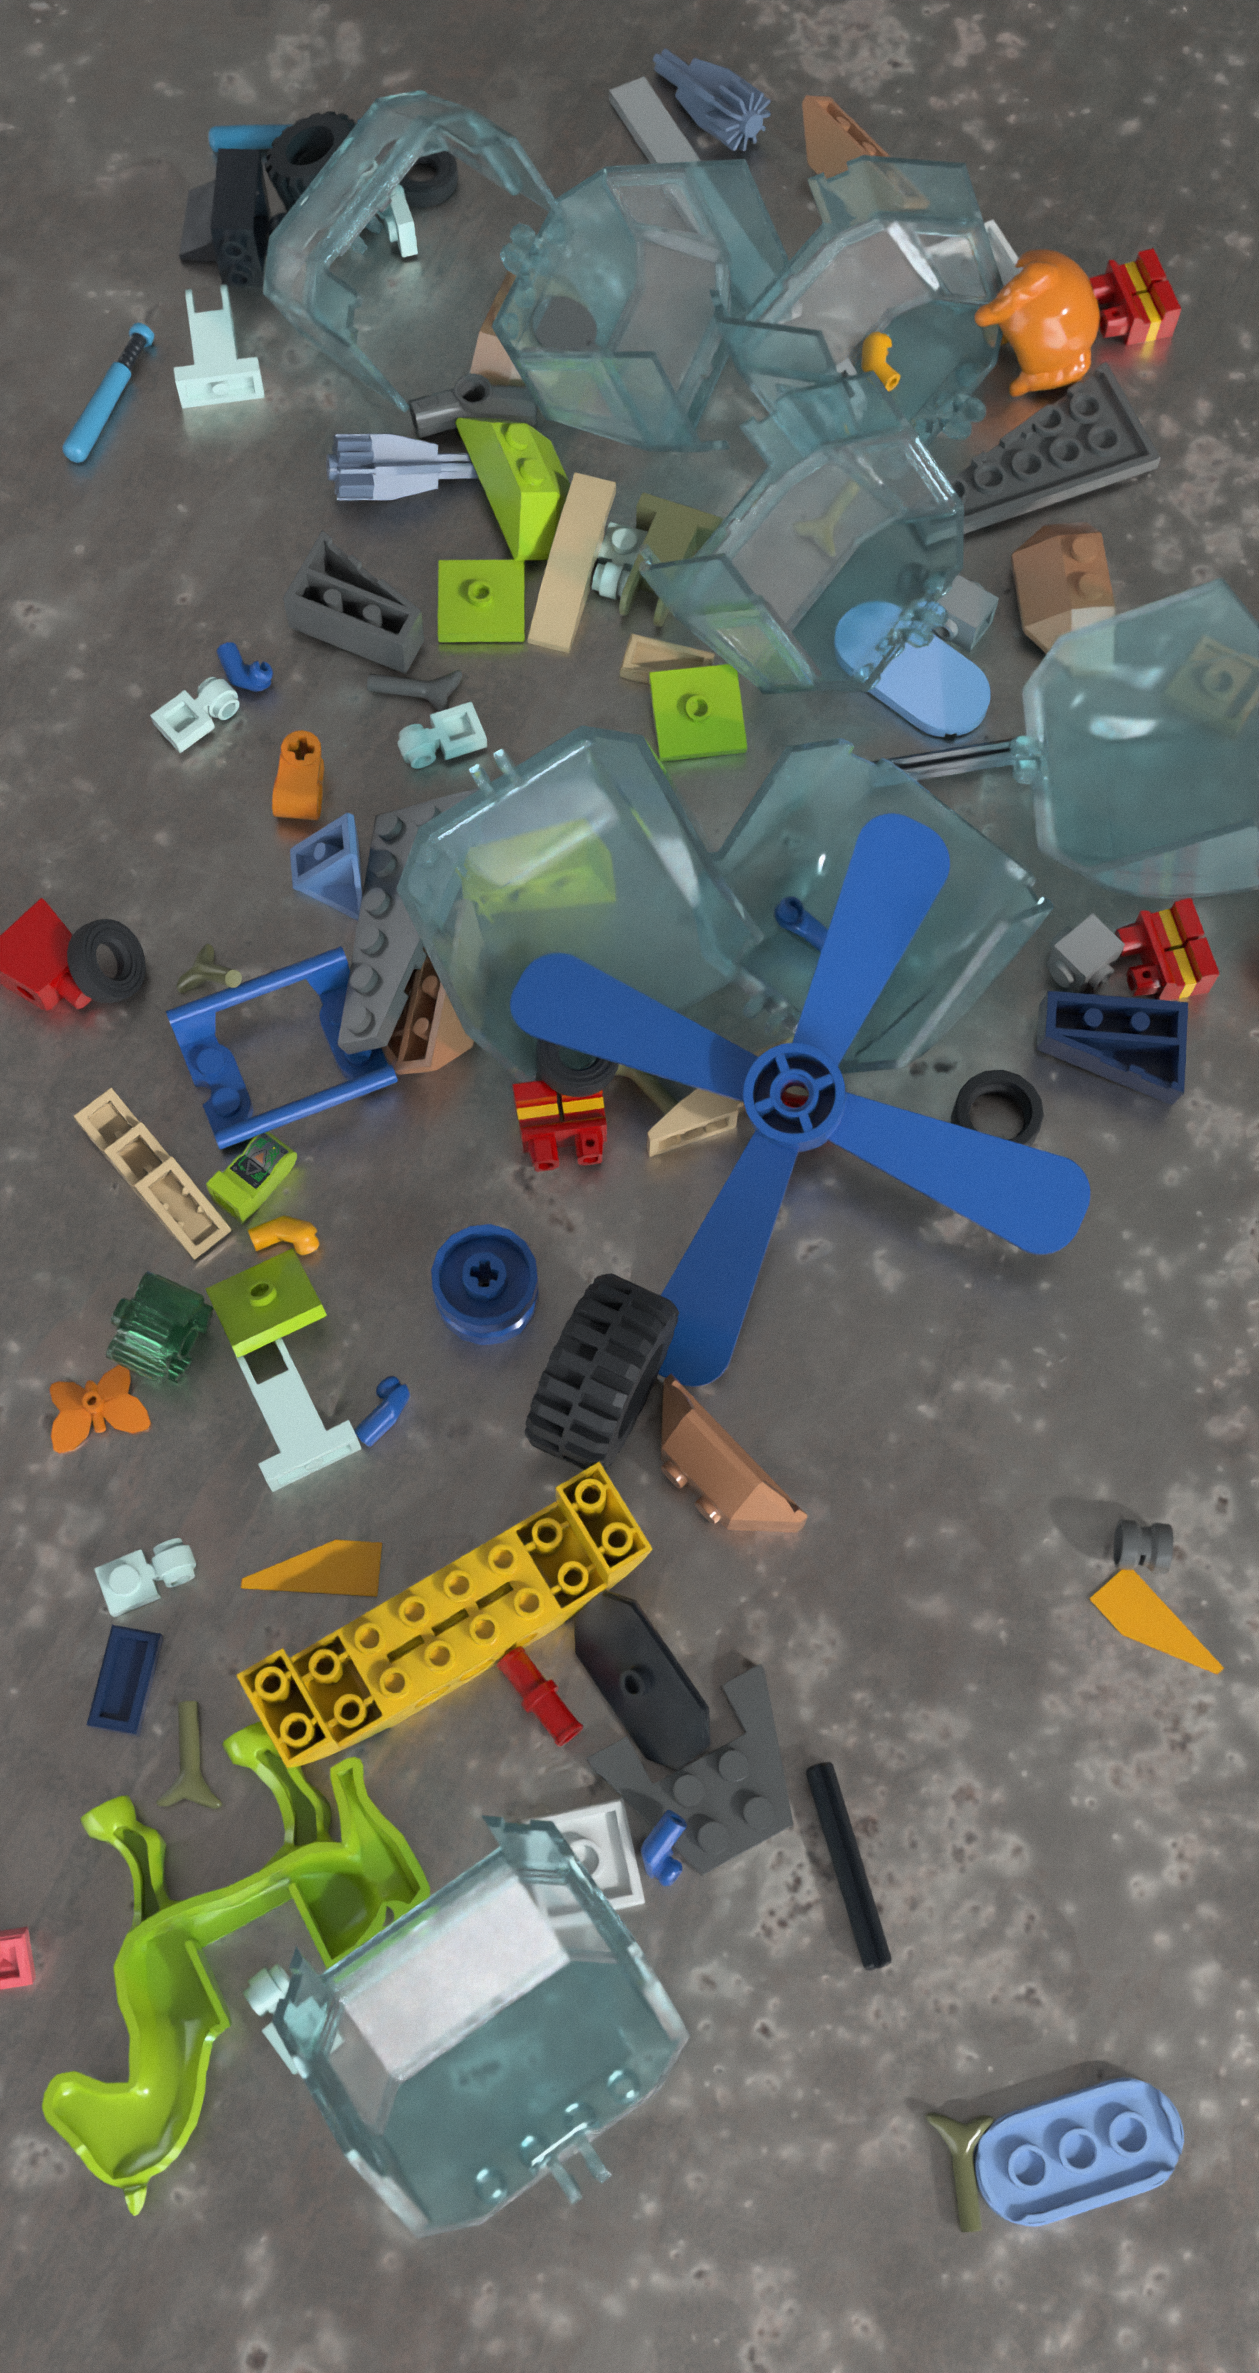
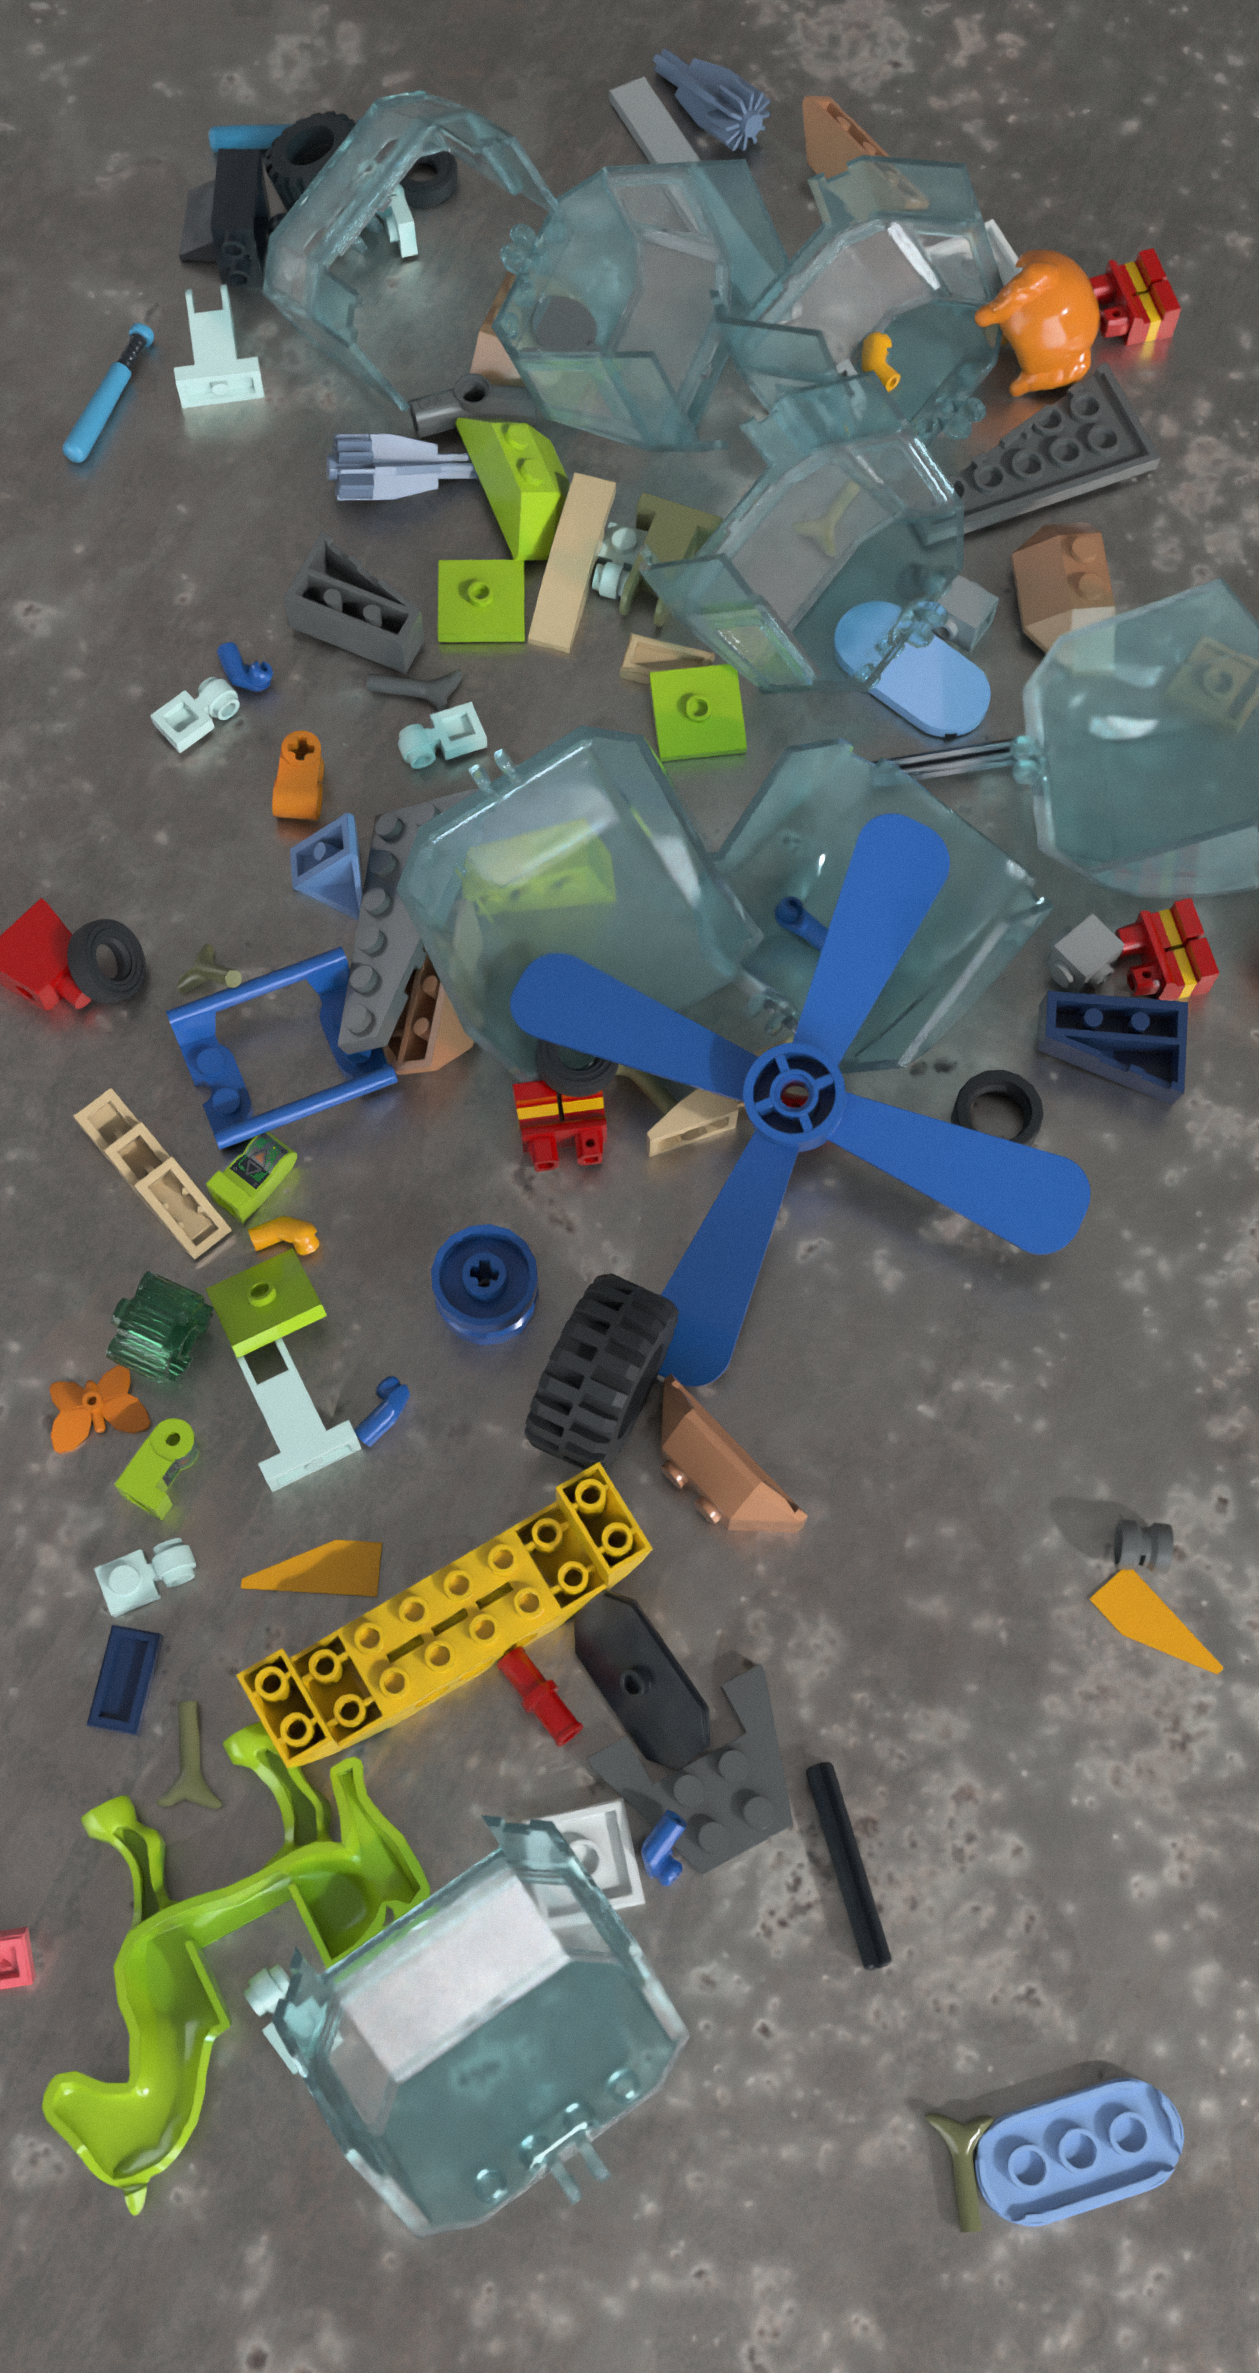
(156, 1464): none -> lime leg

